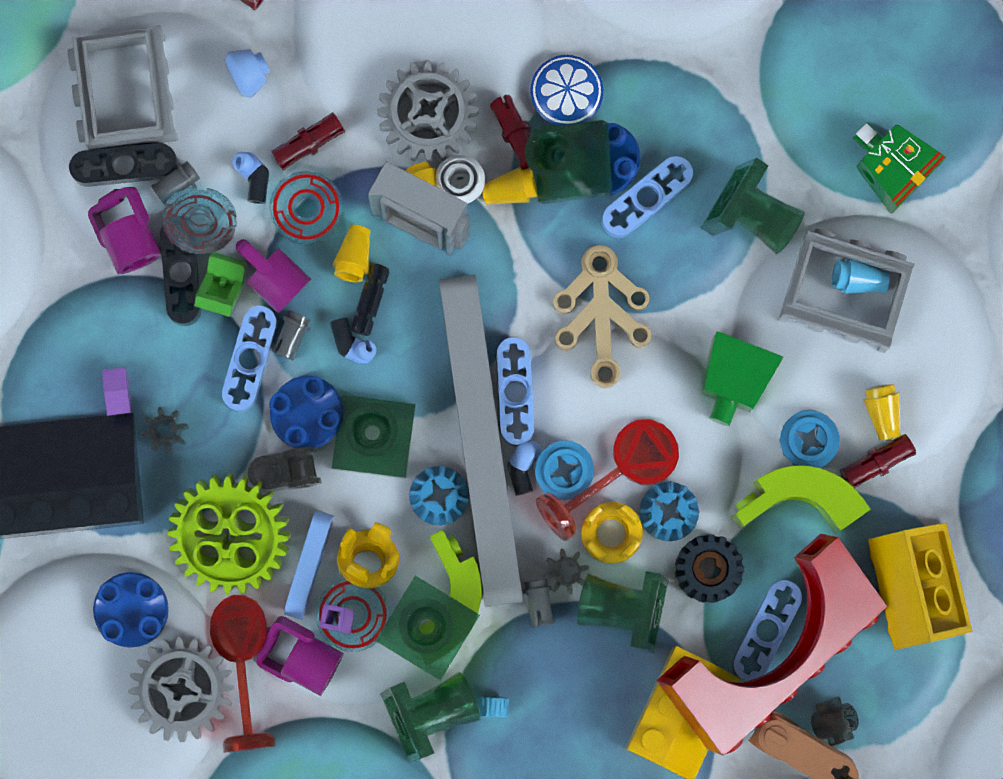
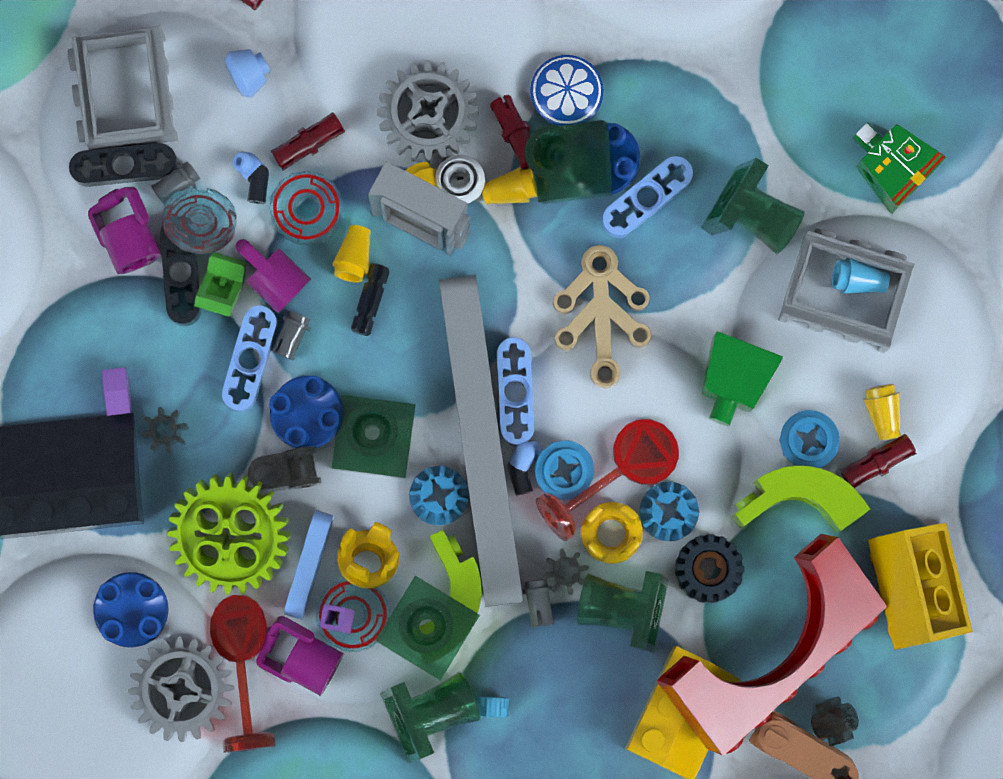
(350, 346): arm -> none
(770, 601): light blue beam -> none

